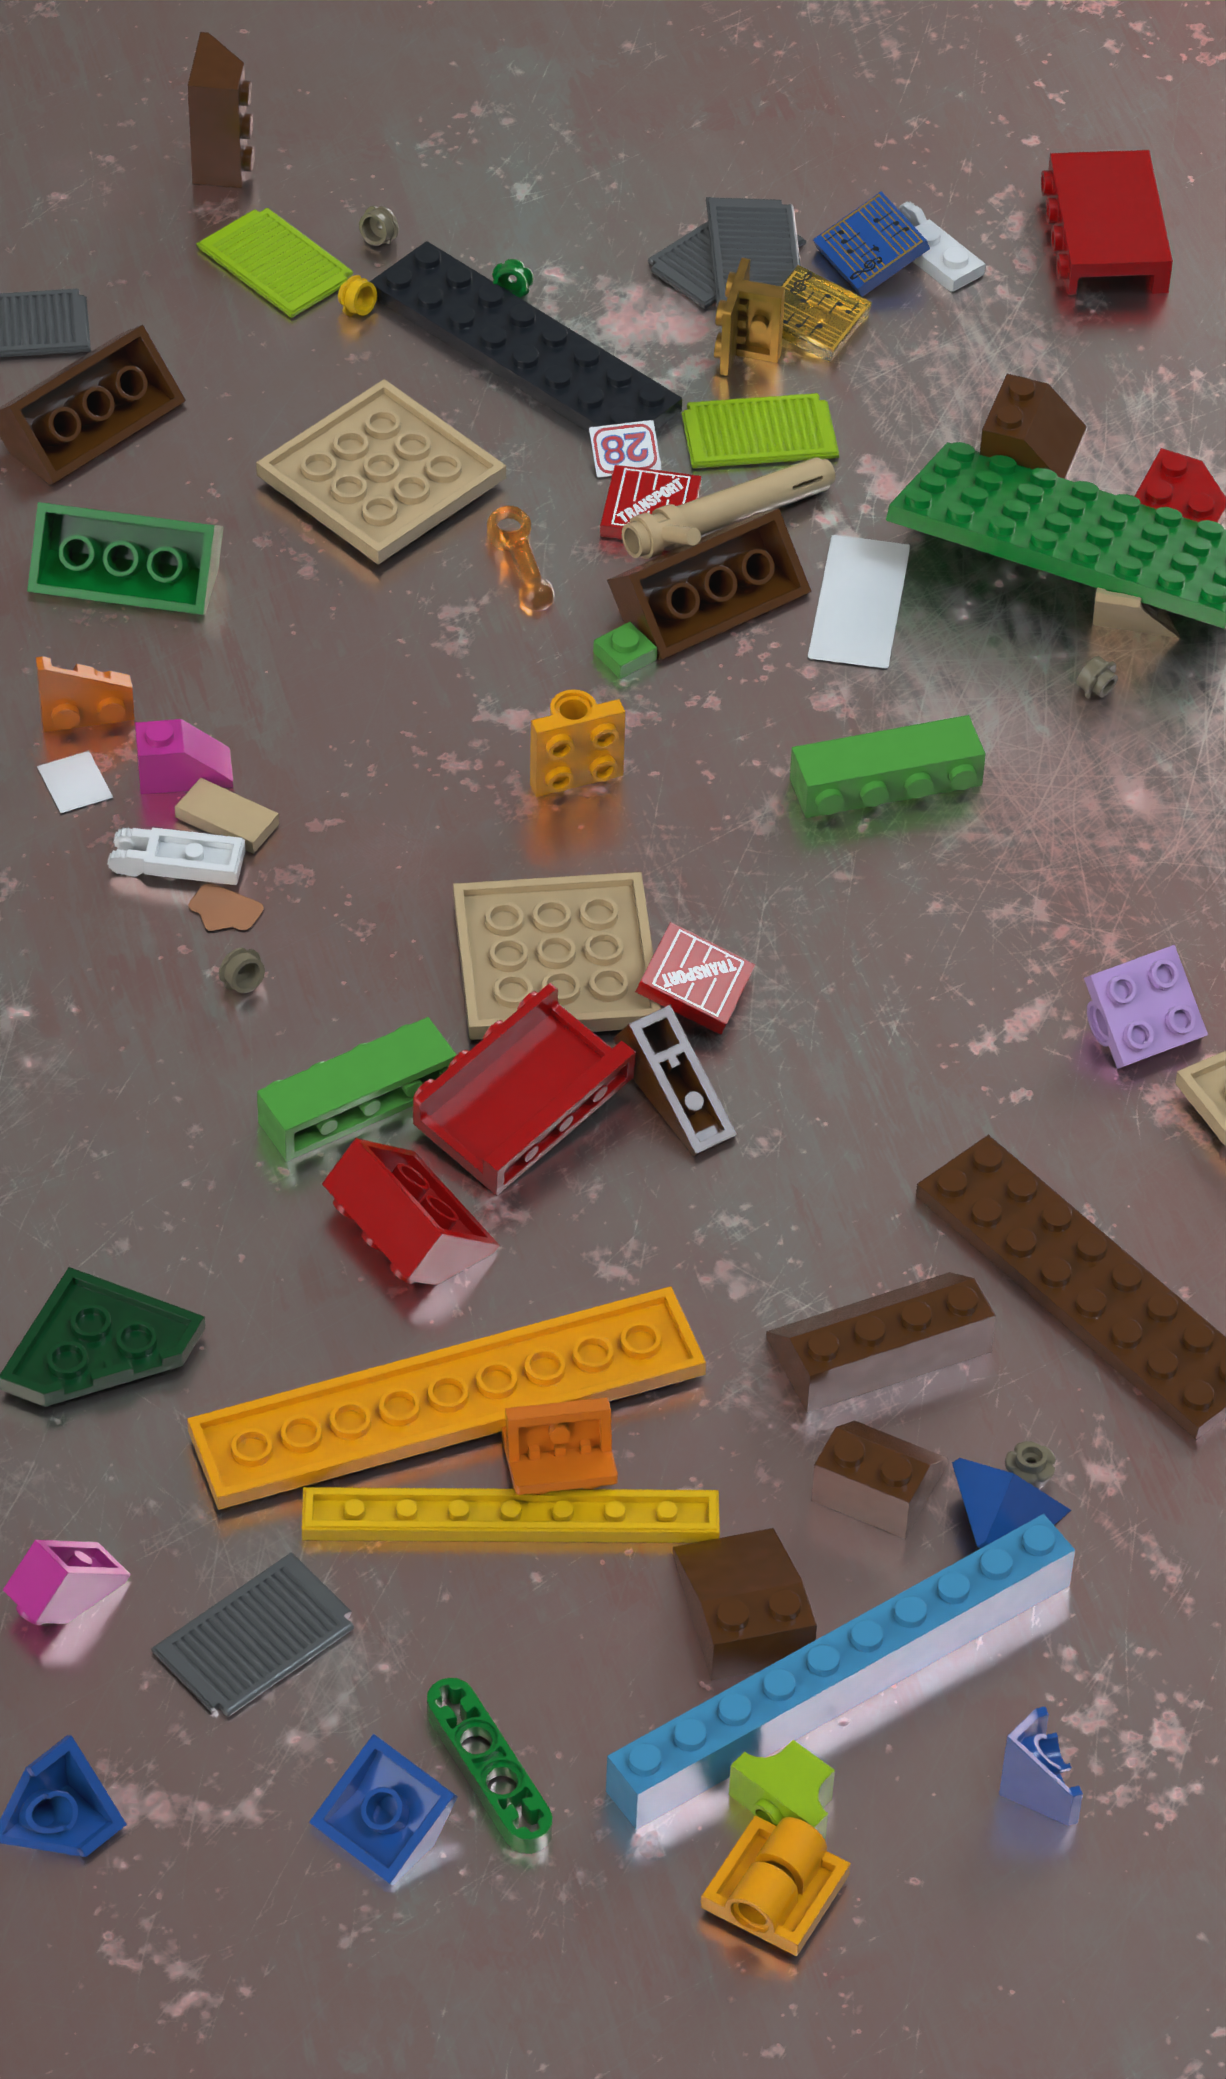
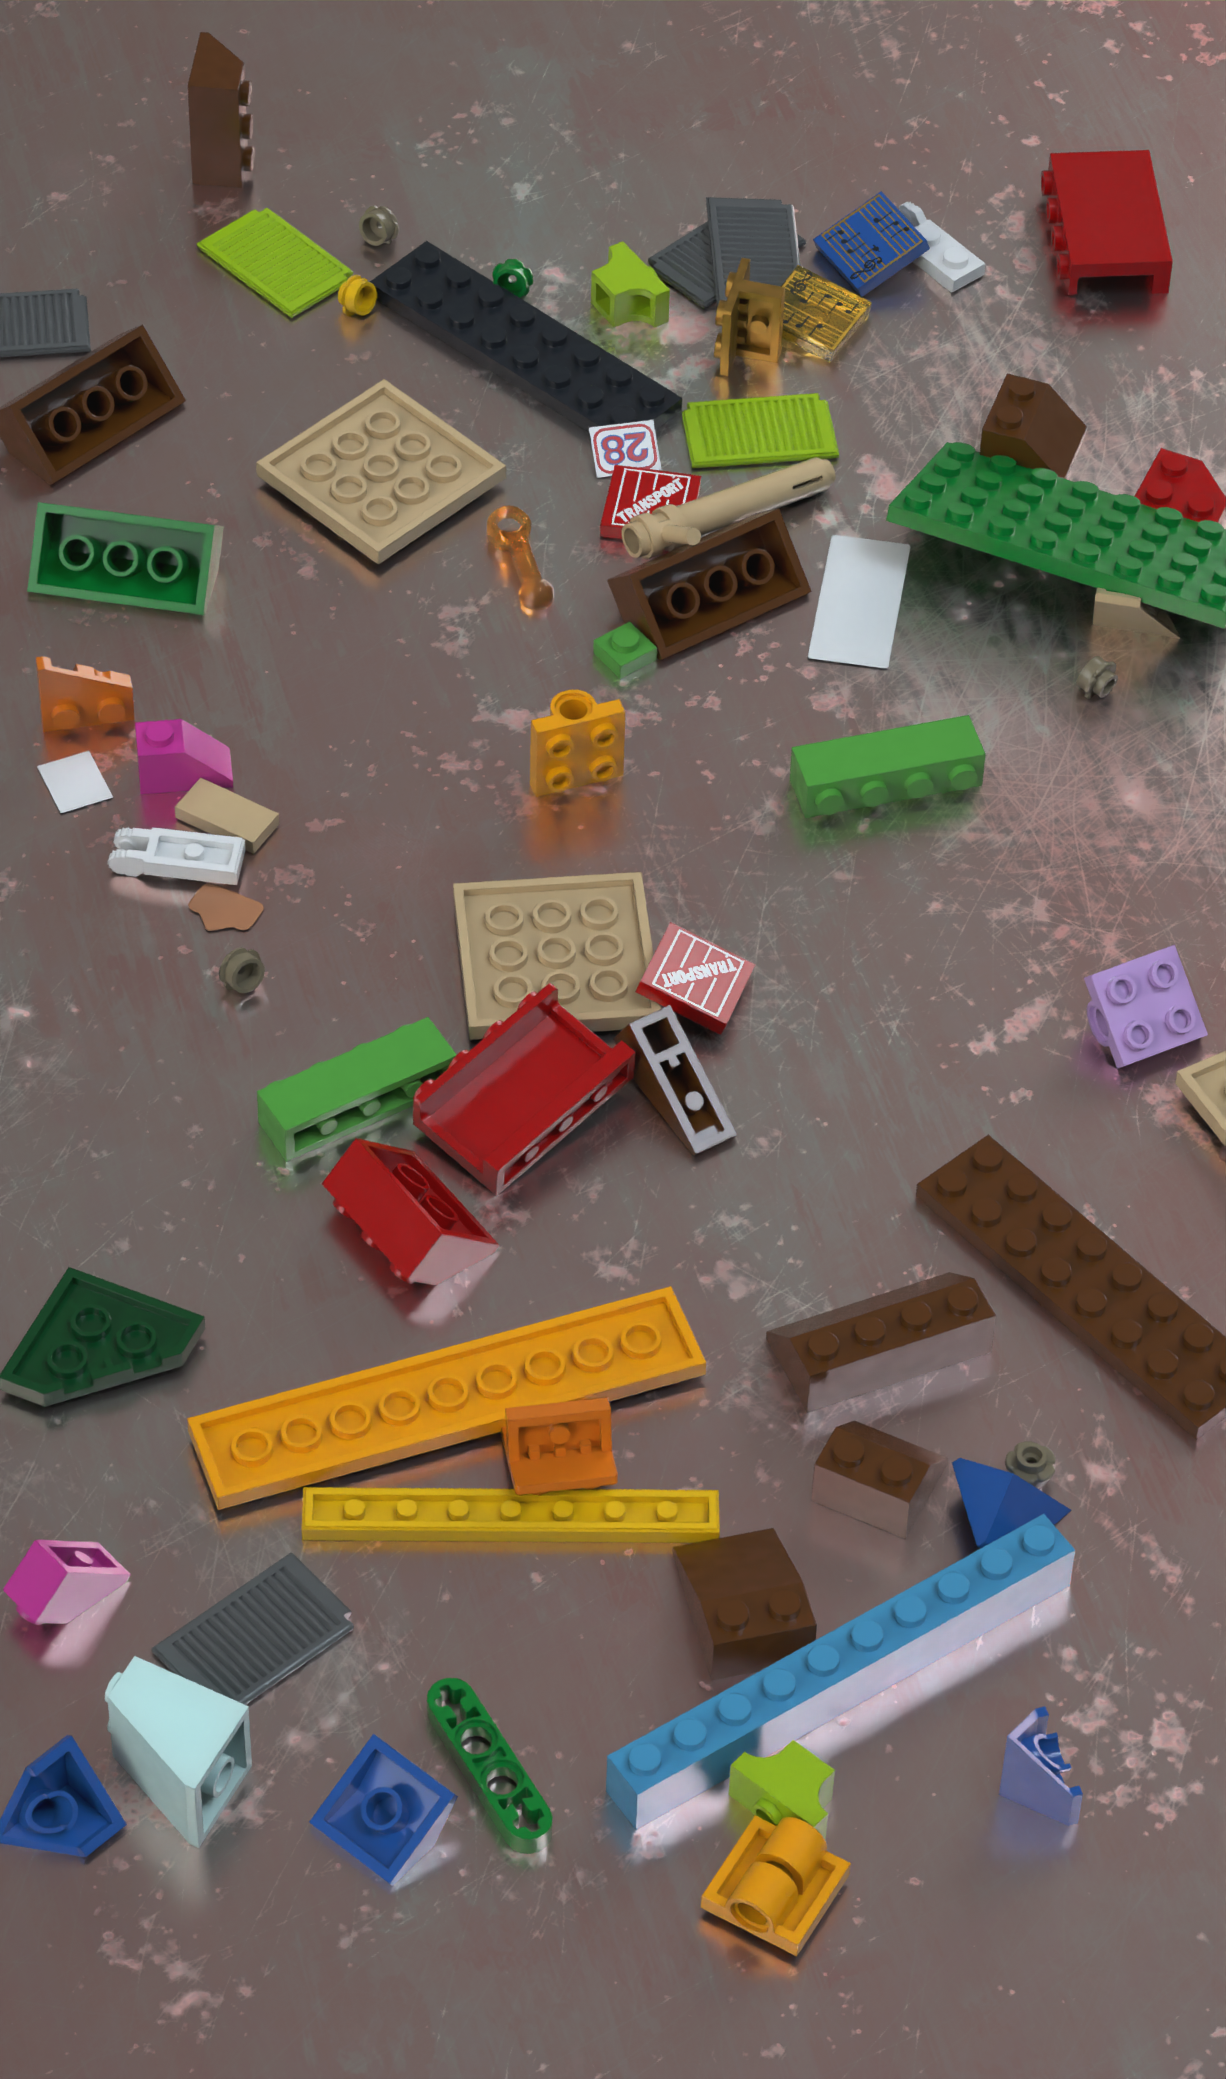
(179, 1744): none -> light aqua slope
(629, 290): none -> lime brick

